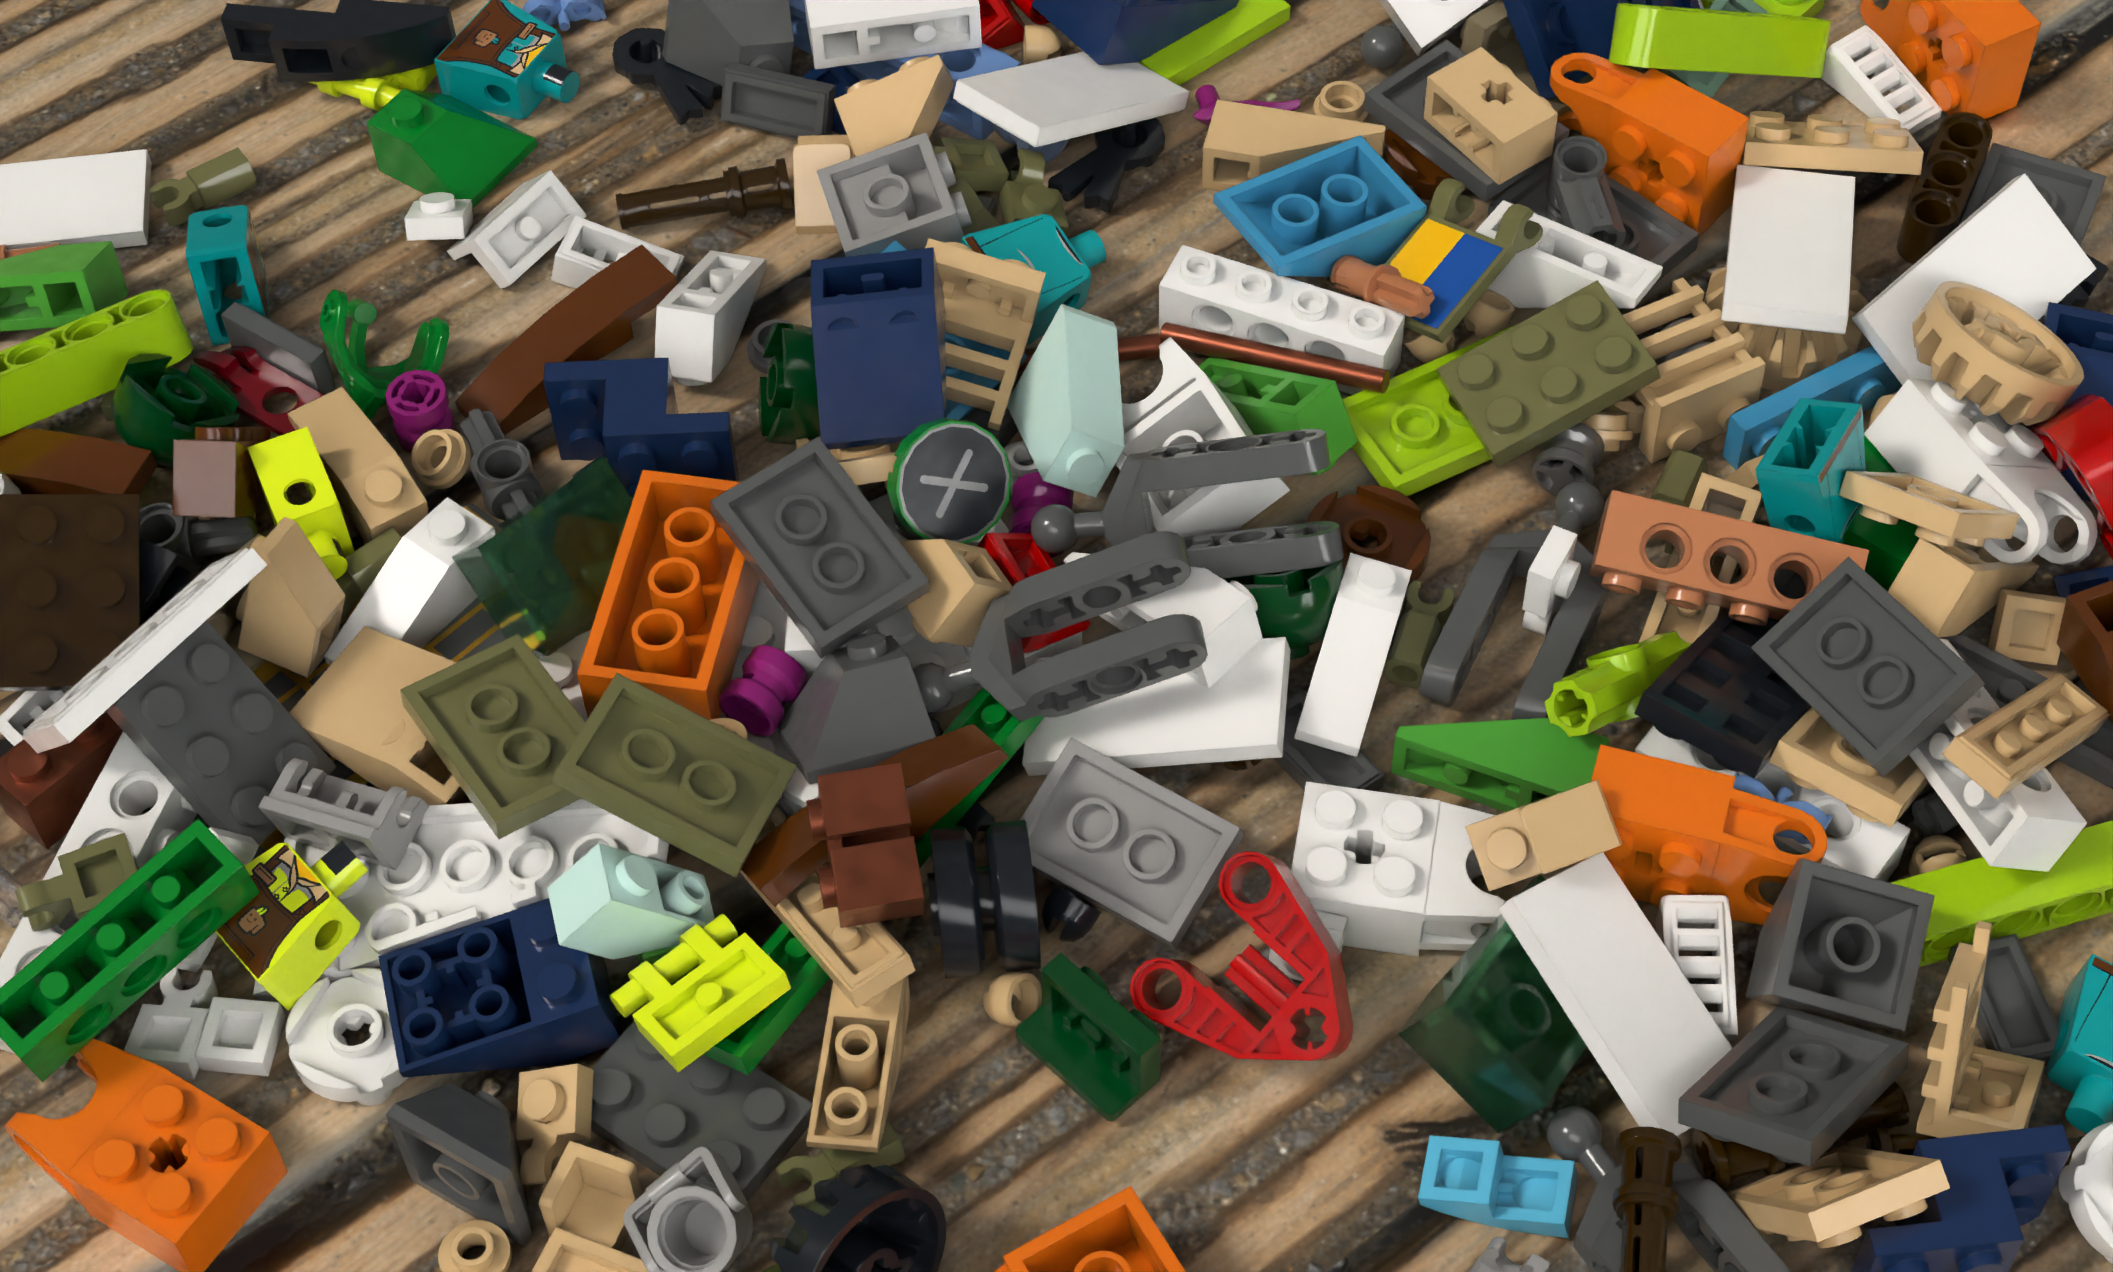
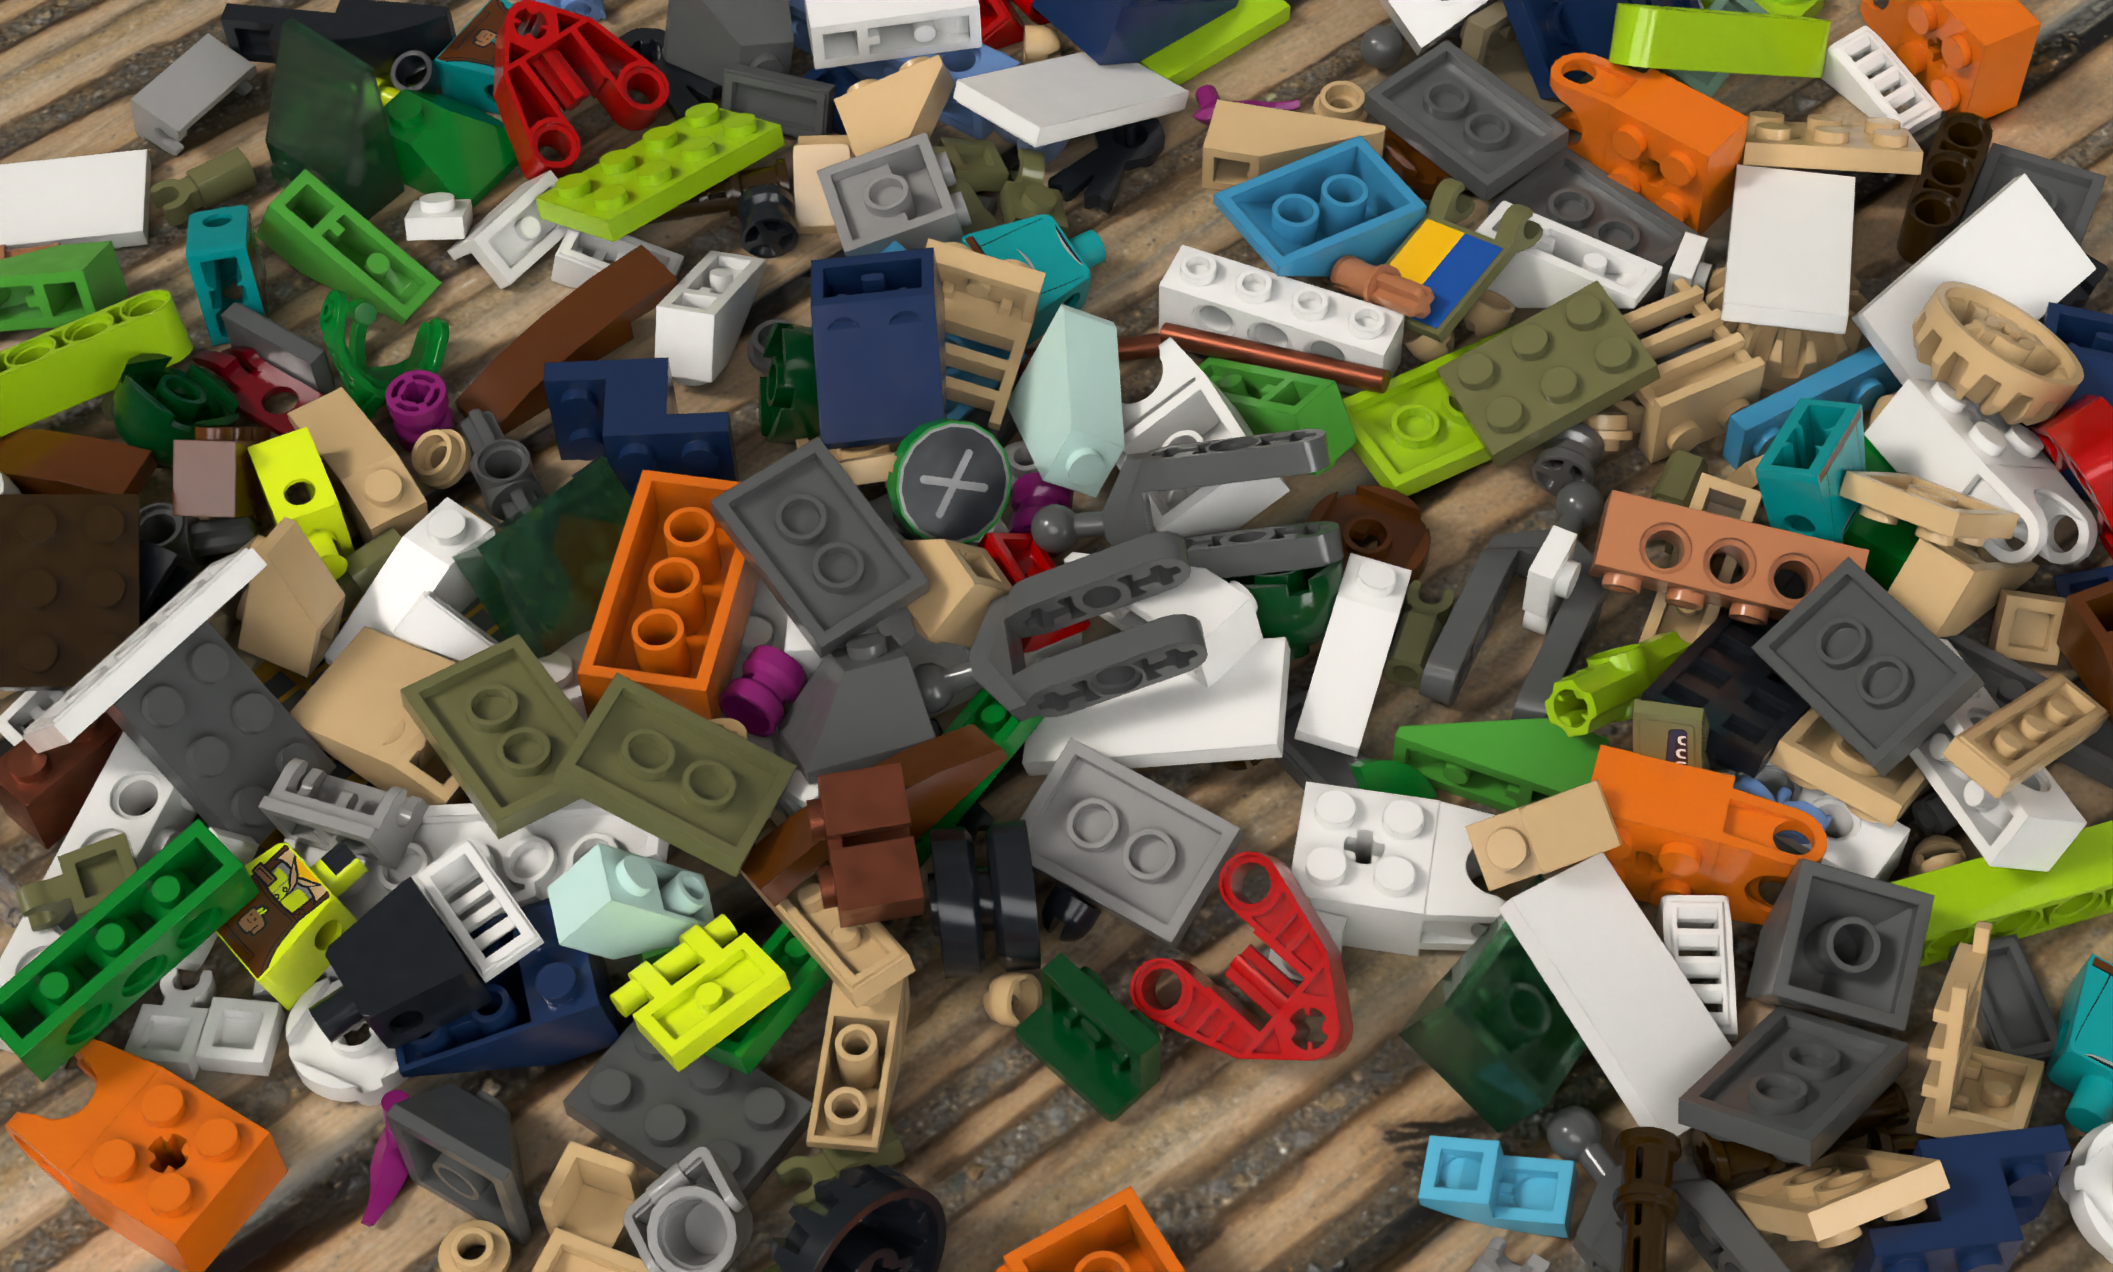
(189, 91): none -> light grey hinge
(330, 122): none -> clear green slope
(343, 249): none -> bright green slope
(387, 1166): none -> magenta bar
(398, 973): none -> black torso
(417, 69): none -> black hinge
(441, 629): none -> white slope
(452, 874): none -> white slope
(550, 1113): tan plate -> none
(555, 62): none -> red connector
(659, 171): none -> lime plate
(767, 221): none -> black wheel
(1392, 777): none -> green tile
(1490, 115): tan brick -> none
(1582, 191): dark grey piece -> none
(1670, 732): none -> olive slope
(1690, 264): none -> white plate

